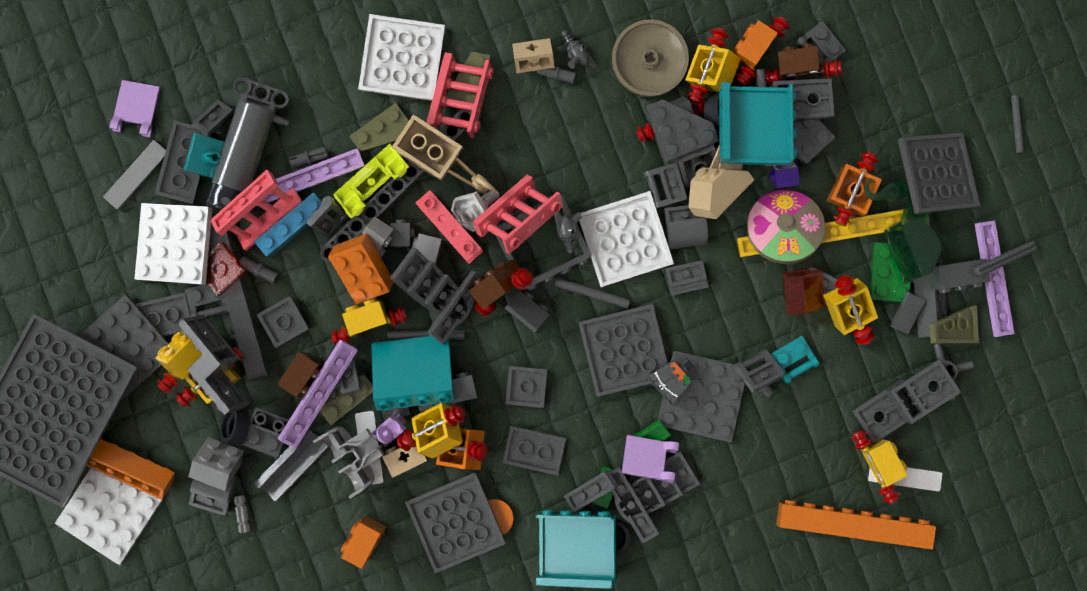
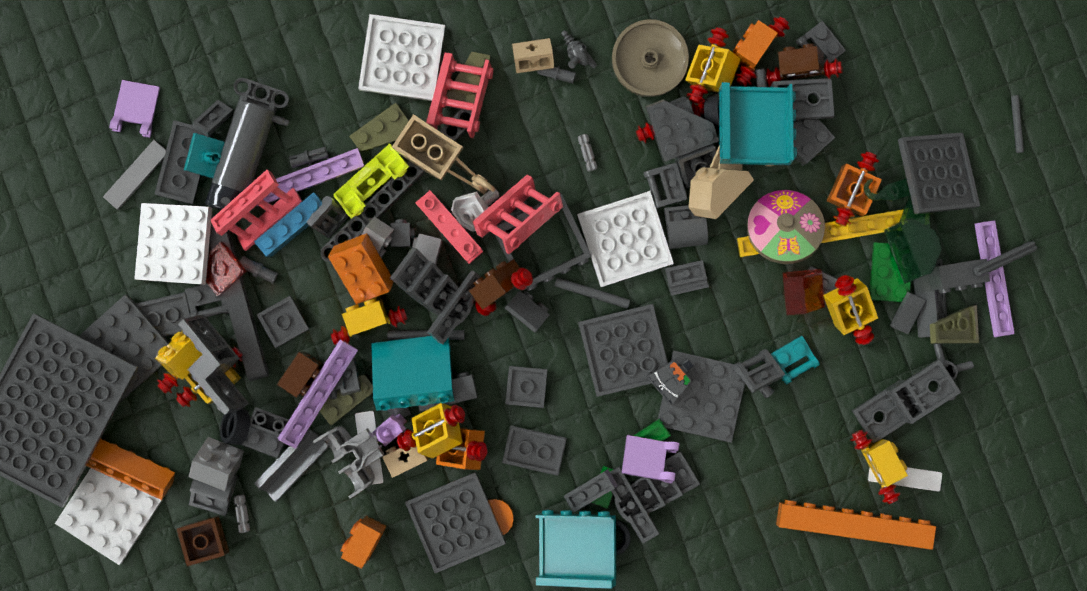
(202, 540): none -> reddish brown brick
(567, 229): dark grey piece -> none
(587, 152): none -> light grey axle
(784, 175): dark purple brick -> none

